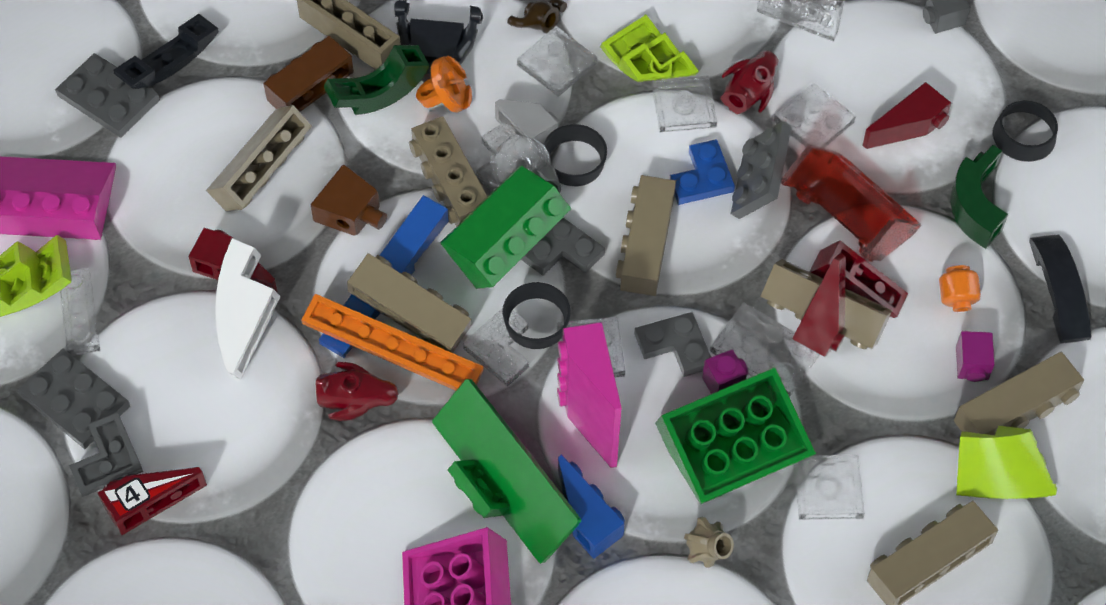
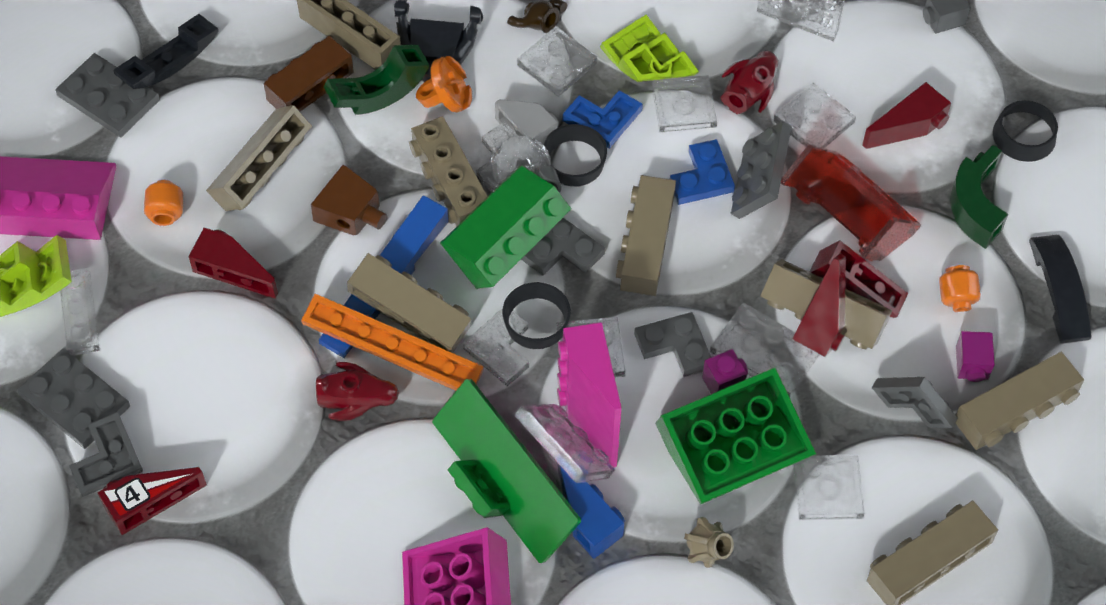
(163, 202): none -> orange head
(241, 307): white slope -> none
(565, 442): none -> clear plate
(610, 120): none -> blue plate
(916, 394): none -> dark grey plate
(1002, 465): lime slope -> none

